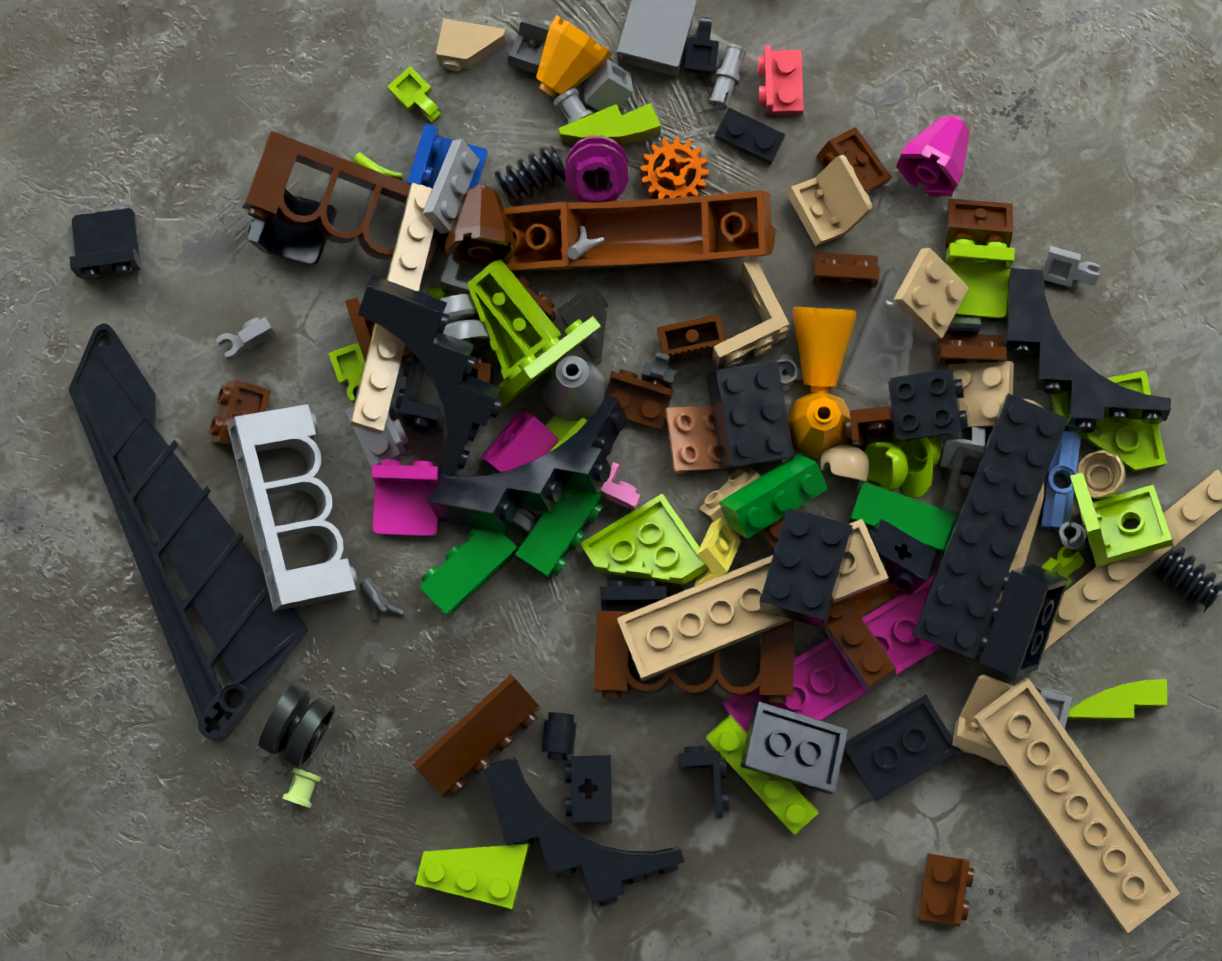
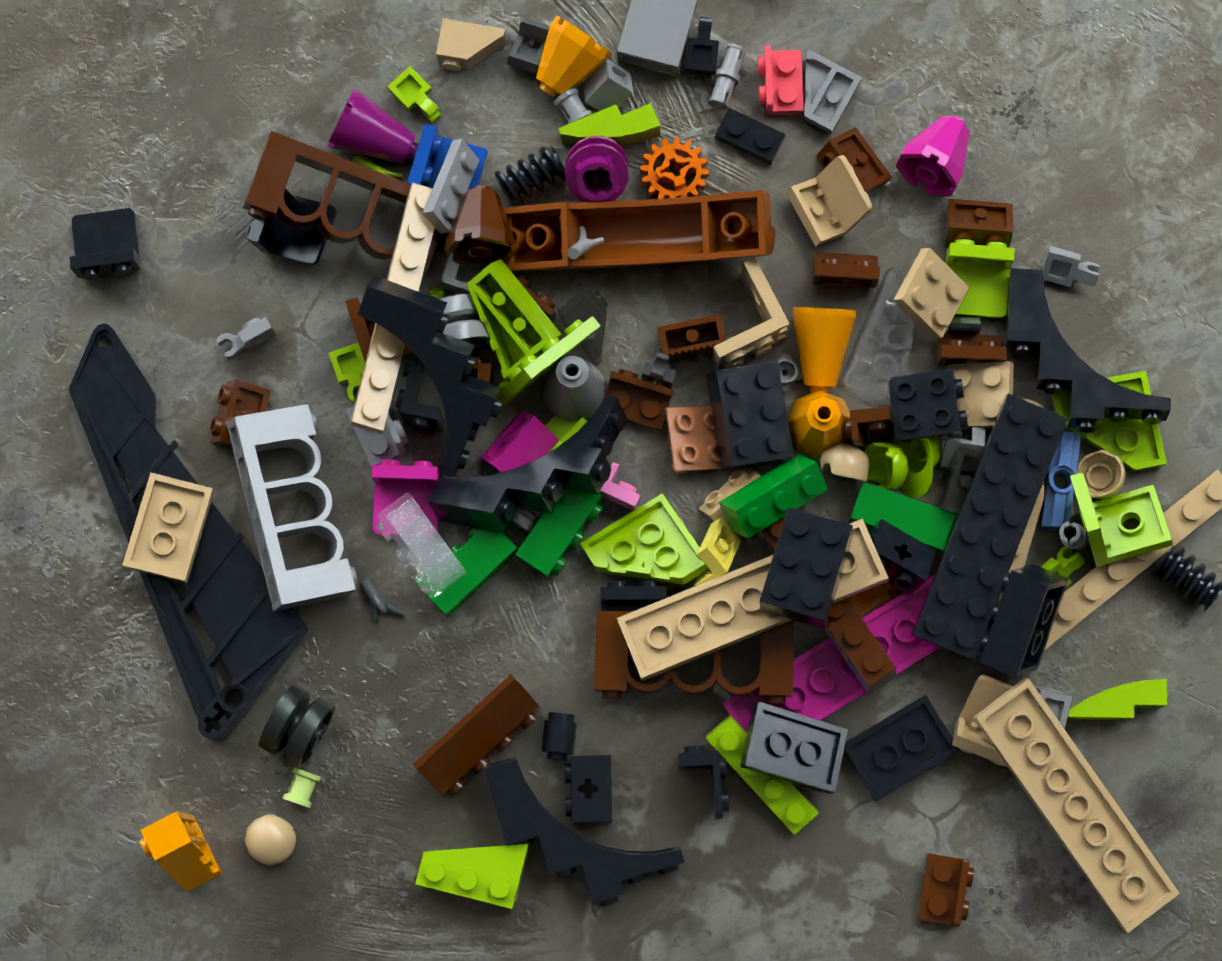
(168, 527): none -> tan plate
(180, 850): none -> light orange wedge
(270, 840): none -> tan hair
(372, 132): none -> magenta cone
(420, 545): none -> clear wedge
(827, 91): none -> light grey wing

